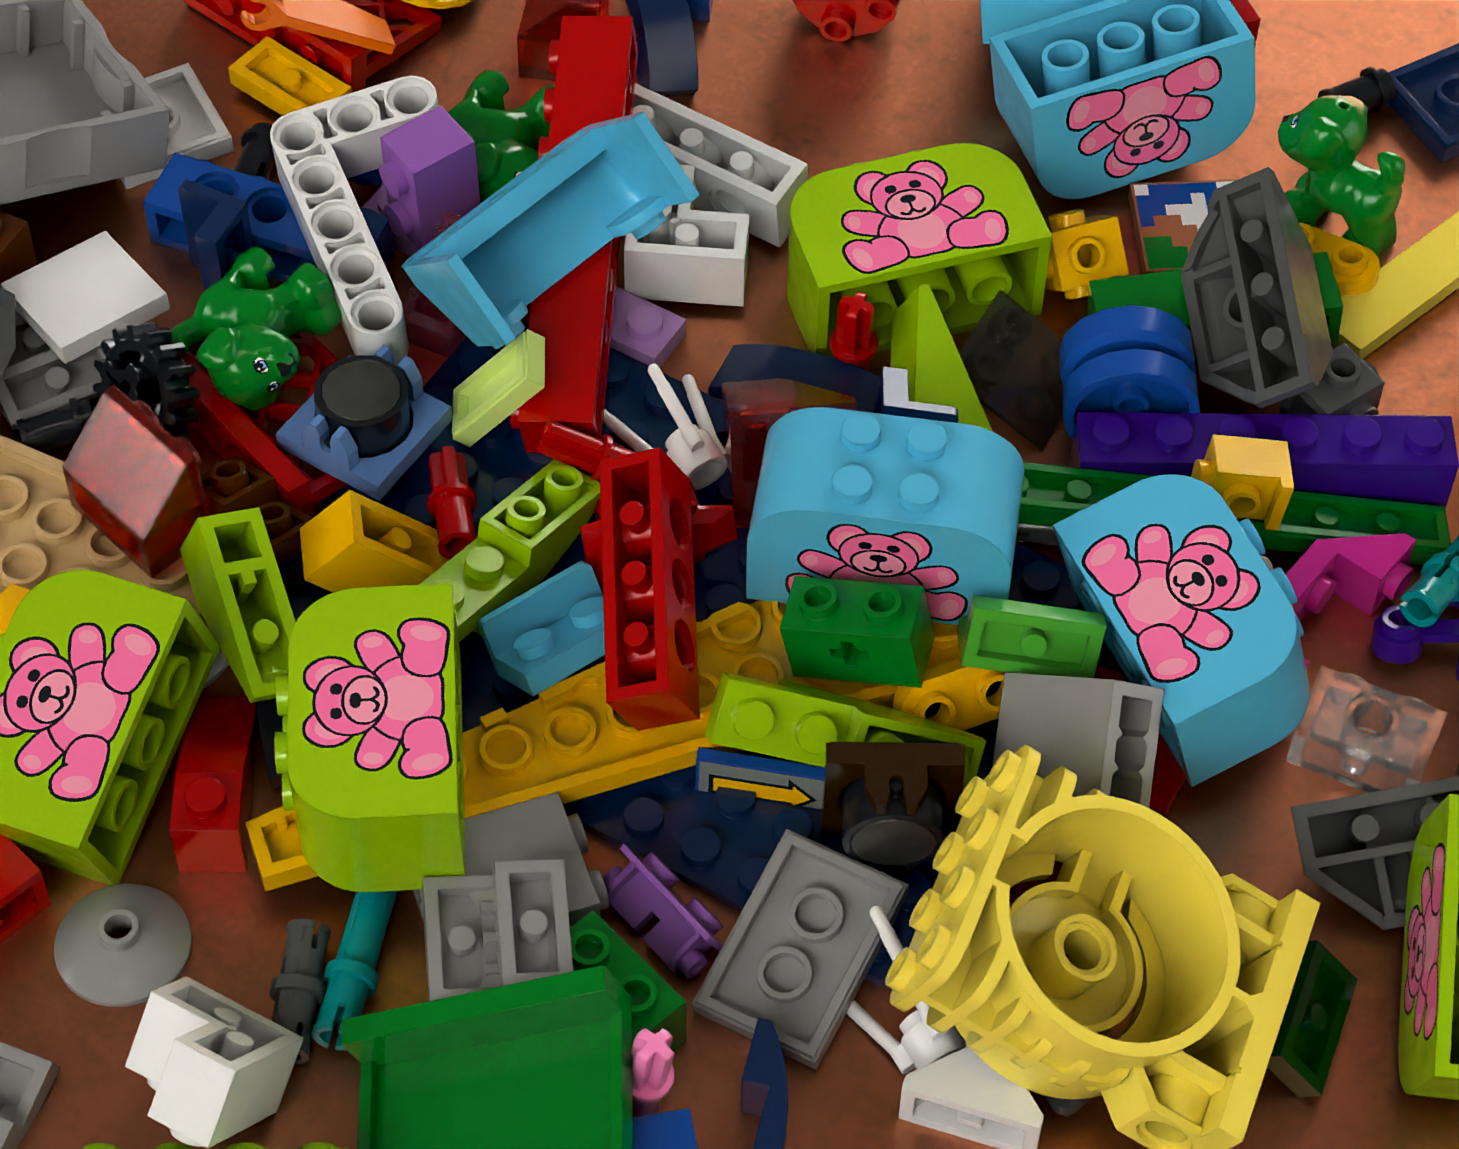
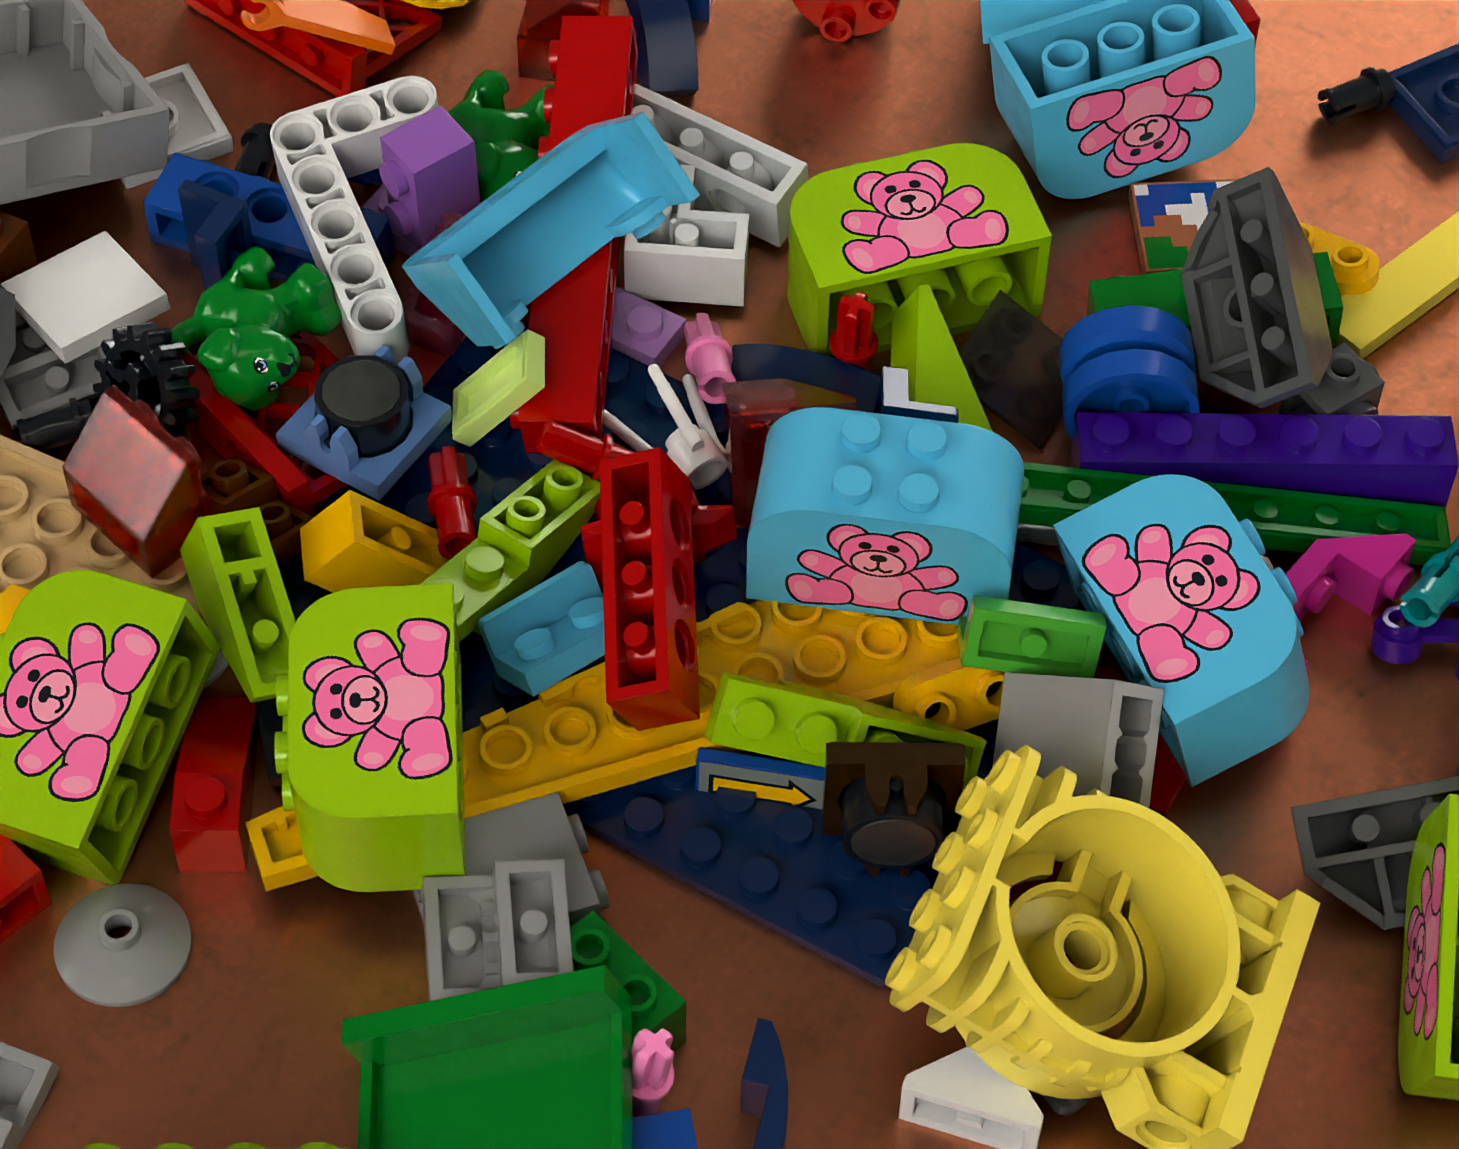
(210, 1062): white brick -> none
(283, 78): yellow plate -> none
(299, 984): dark grey pin -> none
(352, 974): teal pin -> none
(683, 929): medium lavender hinge -> none
(708, 357): none -> bright pink axle
(800, 947): light grey tile -> none
(857, 631): green brick -> none
(919, 1041): white plant -> none
(1083, 252): yellow brick -> none
(1249, 476): yellow brick -> none
(1312, 1021): dark green panel -> none
(1327, 141): green animal -> none
(1335, 746): clear brick -> none

